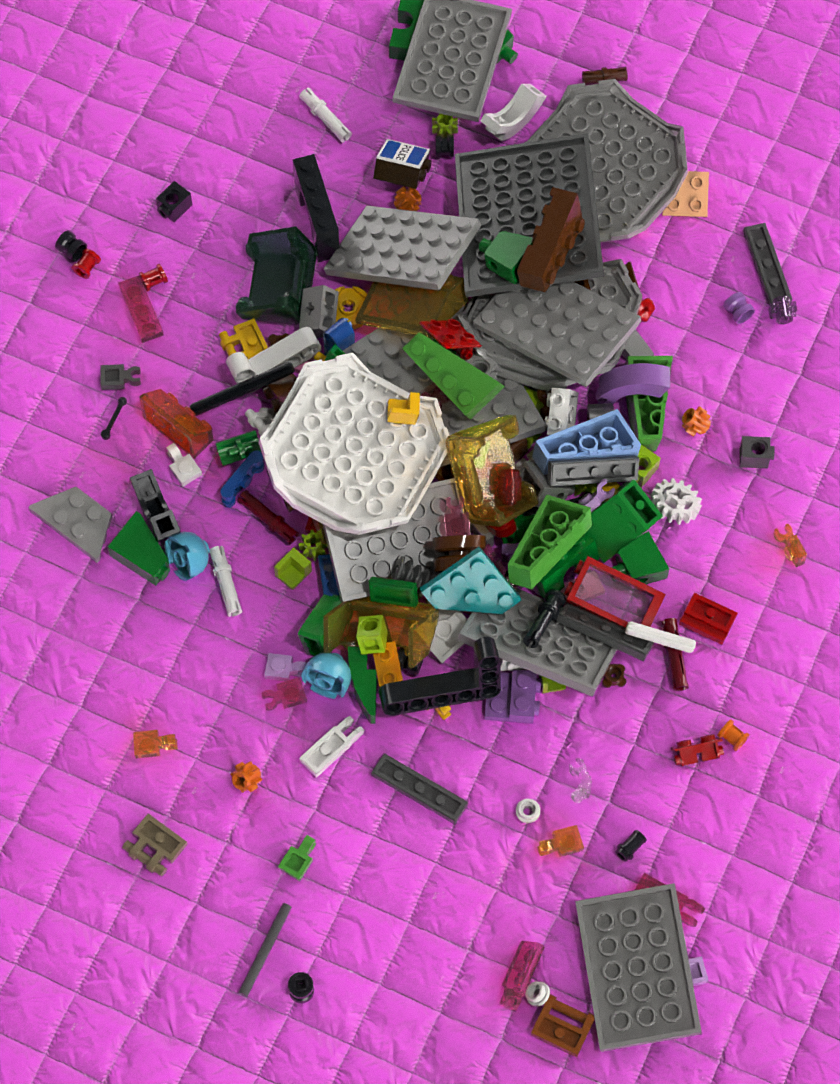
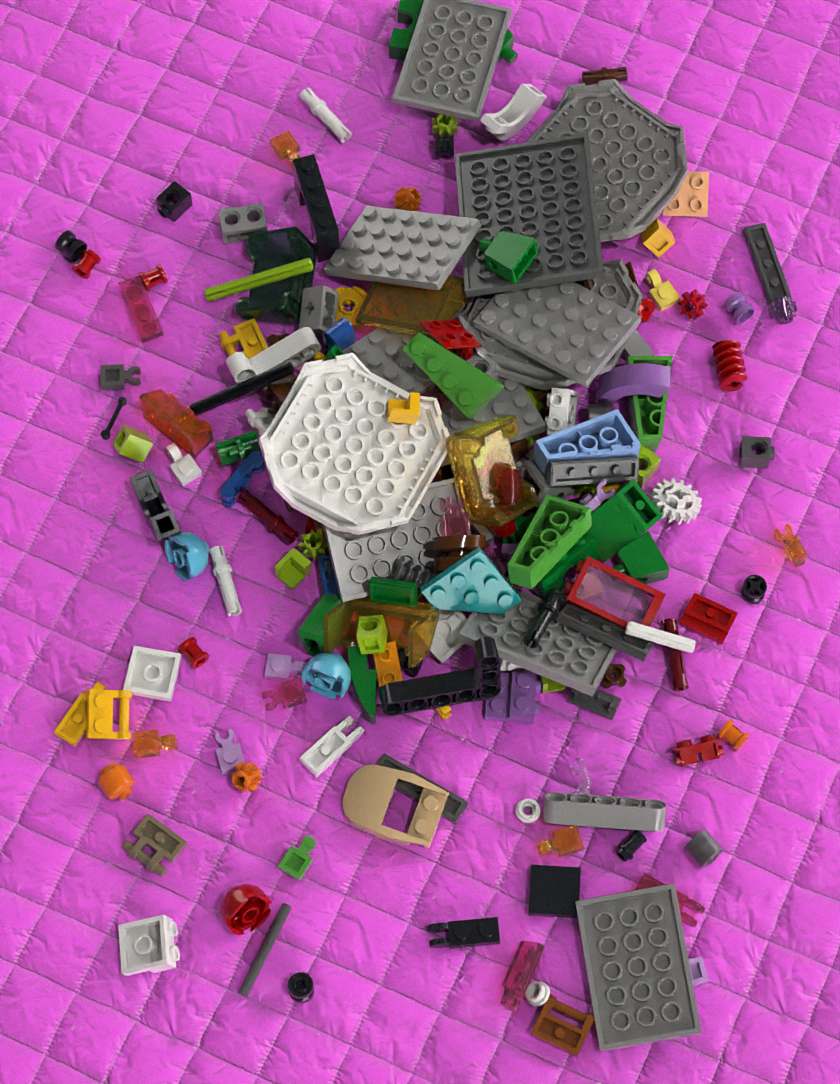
(74, 722): none -> yellow hinge
(76, 519): light grey wing -> none
(100, 714): none -> yellow plate
(116, 781): none -> orange head
(133, 443): none -> lime panel
(140, 551): green slope -> none
(148, 945): none -> white plate
(152, 673): none -> white plate
(193, 653): none -> red bush
(229, 754): none -> lavender plate
(242, 217): none -> light grey brick
(245, 908): none -> red cylinder
(258, 279): none -> lime axle
(285, 147): none -> plate
(369, 797): none -> tan slope
(402, 164): piece -> none
(466, 933): none -> black hinge
(551, 240): reddish brown wedge -> none
(554, 891): none -> black tile
(601, 702): none -> dark grey hinge
(604, 811): none -> light grey beam
(657, 238): none -> yellow panel
(661, 293): none -> light yellow plate
(691, 300): none -> red gear
(696, 421): orange gear -> none
(703, 848): none -> flat silver piece
(729, 365): none -> red piece
(754, 583): none -> black wheel

